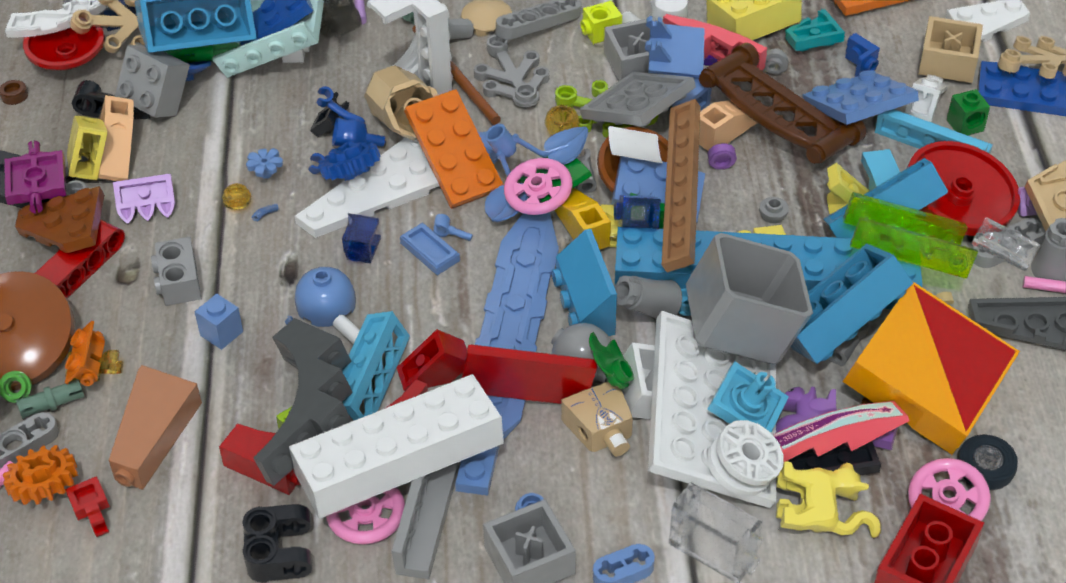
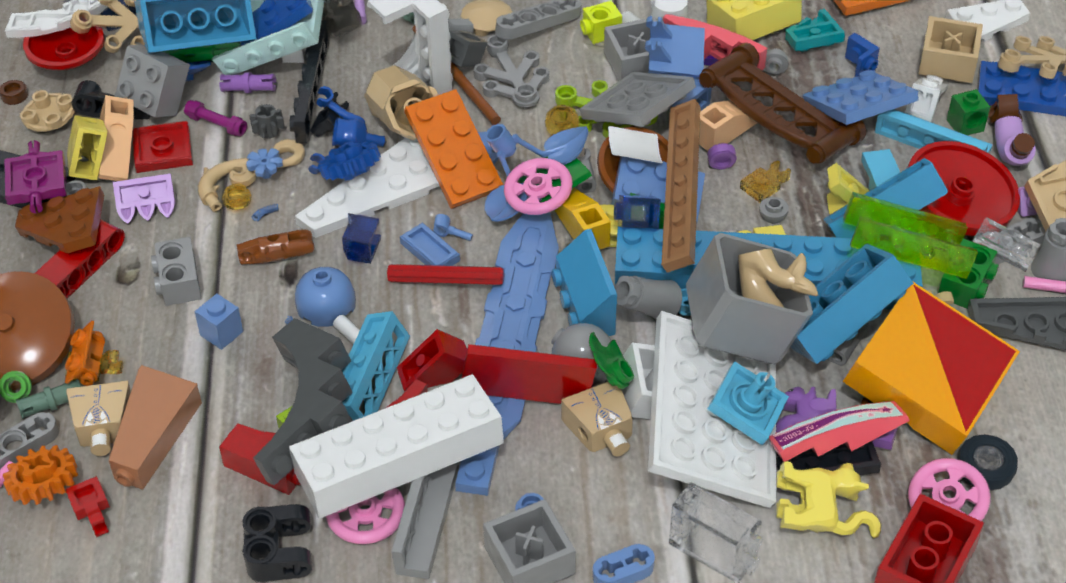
(47, 111): none -> tan dish
(98, 413): none -> tan torso
(162, 146): none -> red tile
(207, 187): none -> tan plant
(234, 125): none -> magenta bar
(248, 82): none -> medium lavender pin
(267, 121): none -> dark grey gear
(275, 247): none -> dark orange hinge
(309, 86): none -> black plate
(445, 274): none -> red axle
(466, 48): none -> dark grey brick
(745, 458): white wheel -> none
(762, 266): none -> tan piece
(763, 183): none -> clear yellow plate
(975, 285): none -> green brick
(1012, 143): none -> piece

